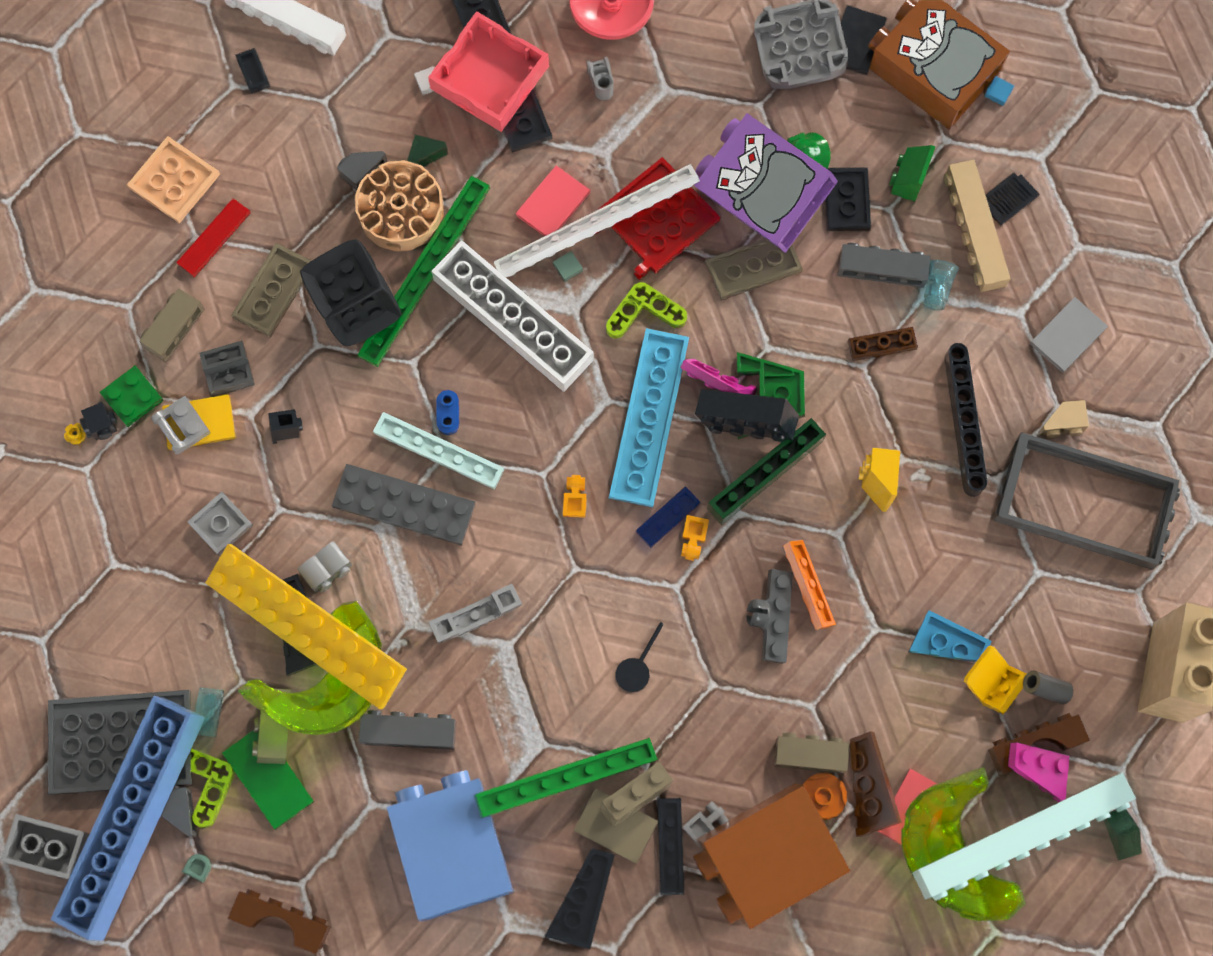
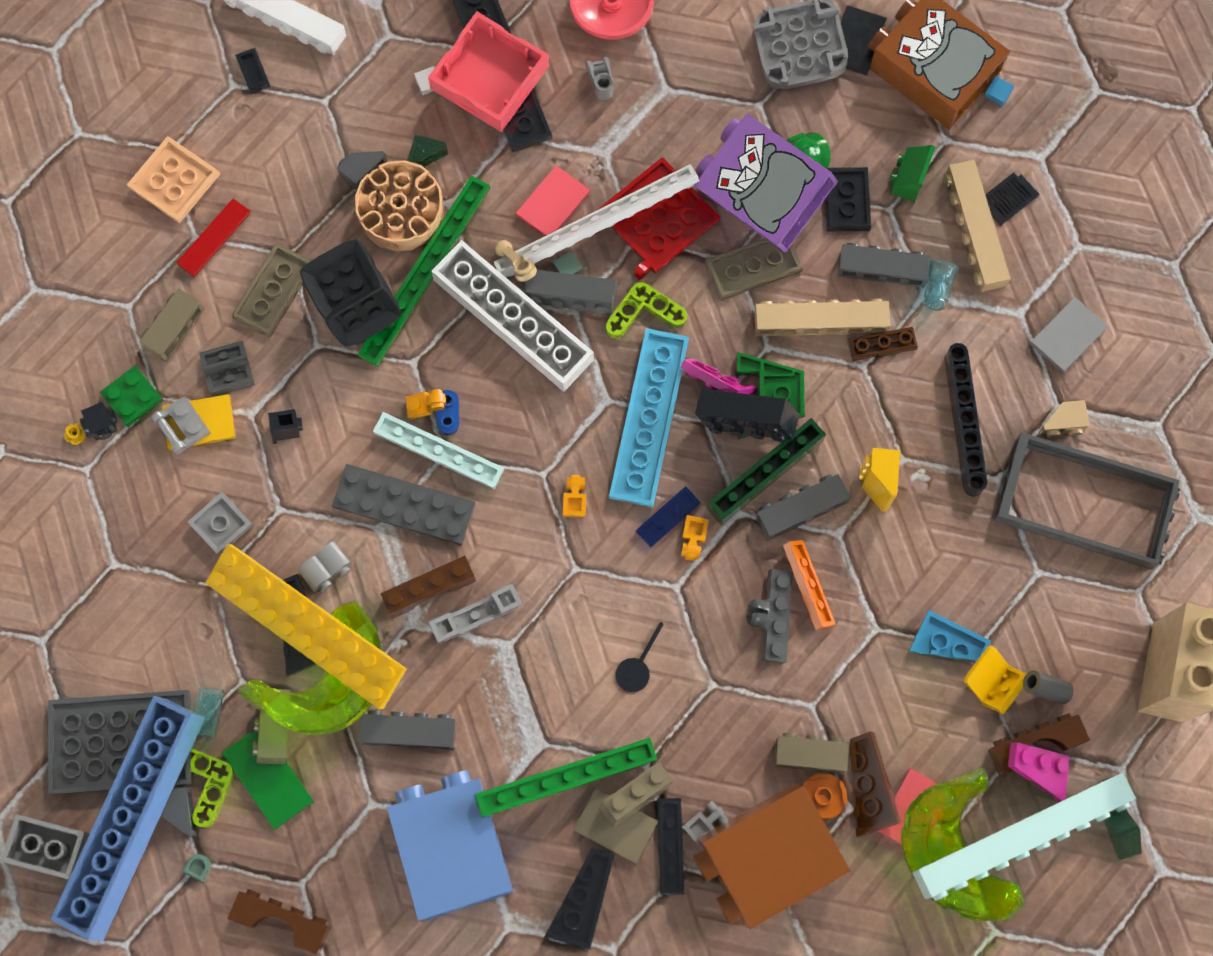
(422, 403): none -> light orange plate
(437, 581): none -> reddish brown arch
(523, 268): none -> tan piece
(572, 291): none -> dark grey brick
(803, 506): none -> dark grey brick
(822, 318): none -> tan brick

